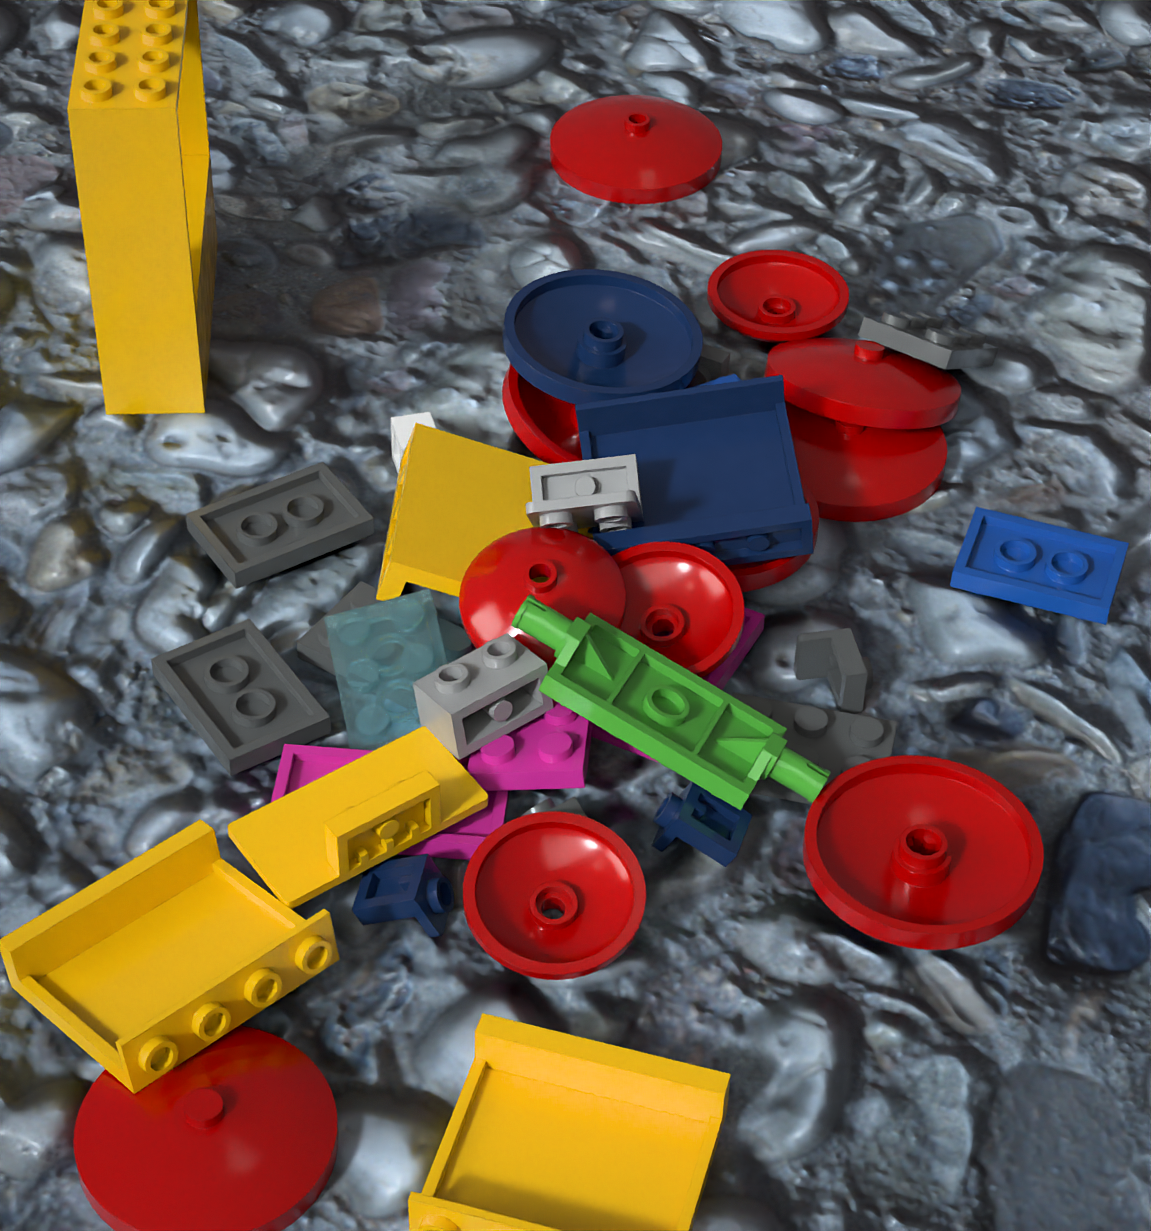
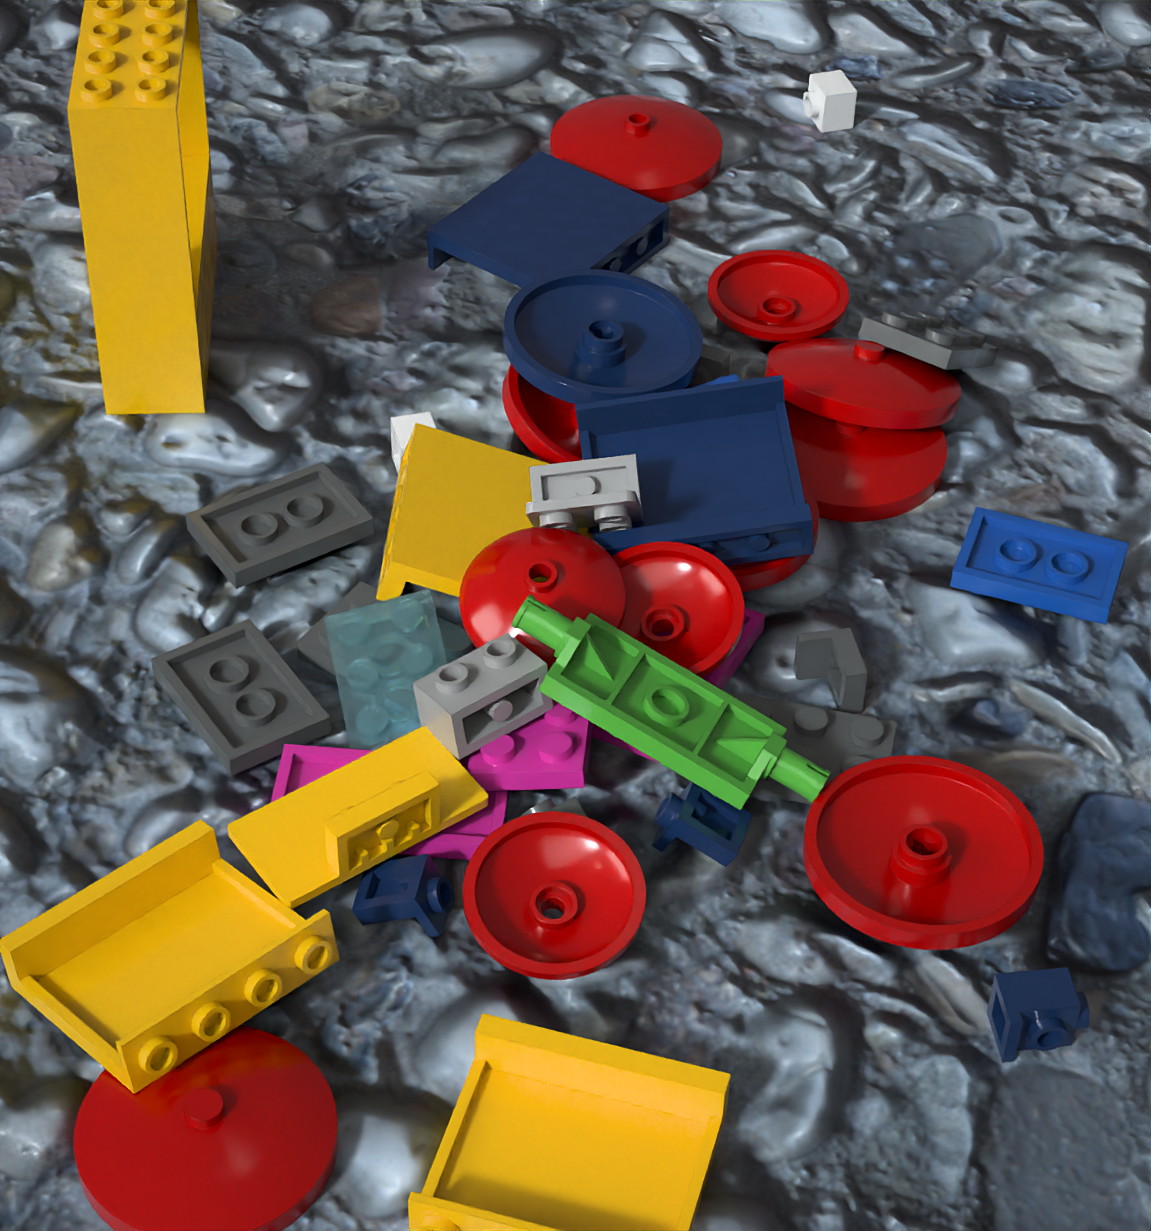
(551, 221): none -> dark blue panel
(830, 101): none -> white plate
(1035, 1011): none -> dark blue brick

